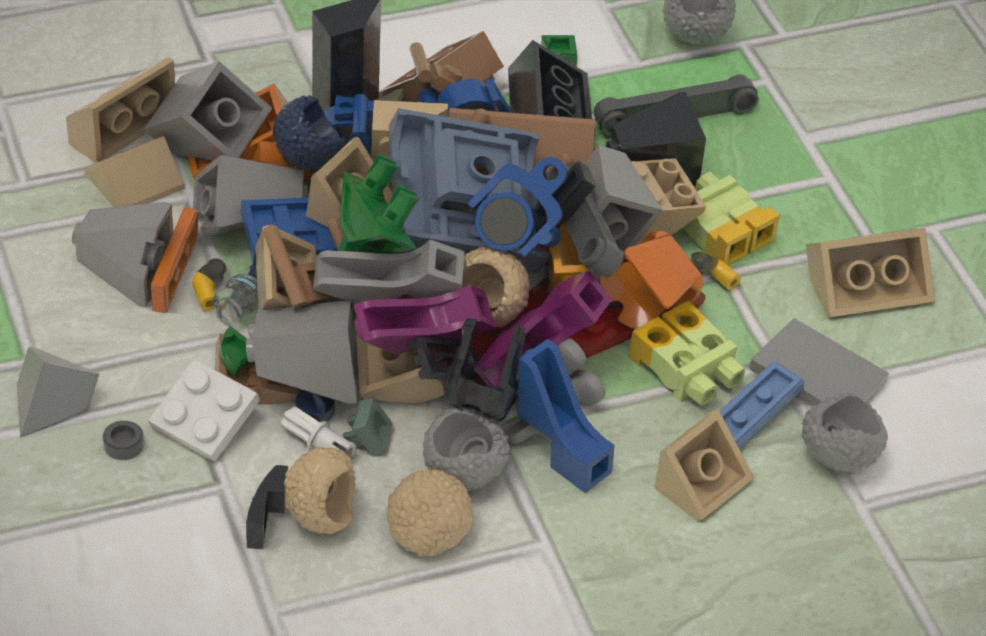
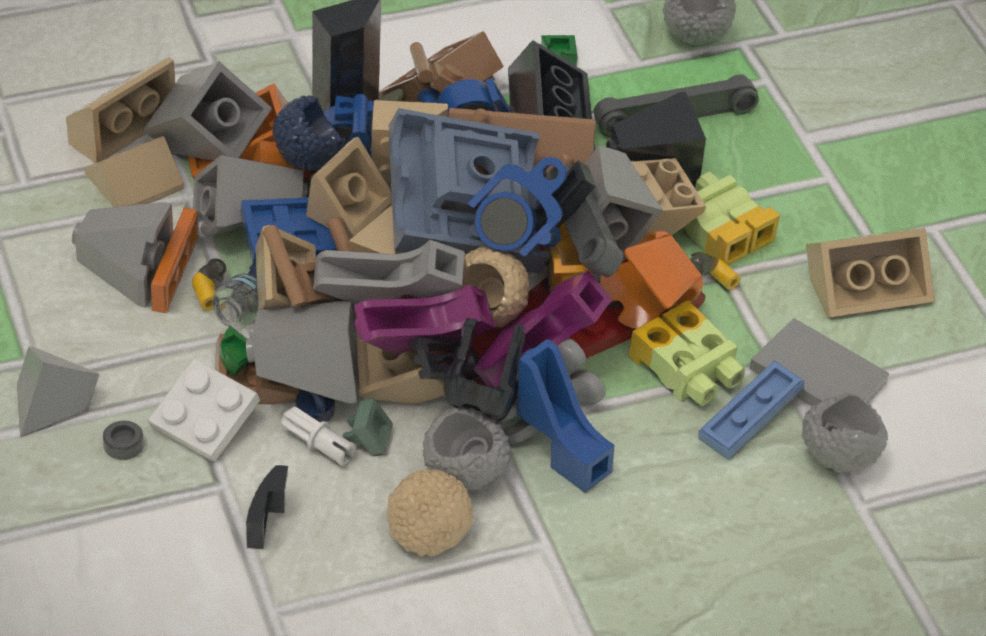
(321, 490): tan hair -> none
(368, 219): green connector -> none
(702, 467): tan slope -> none

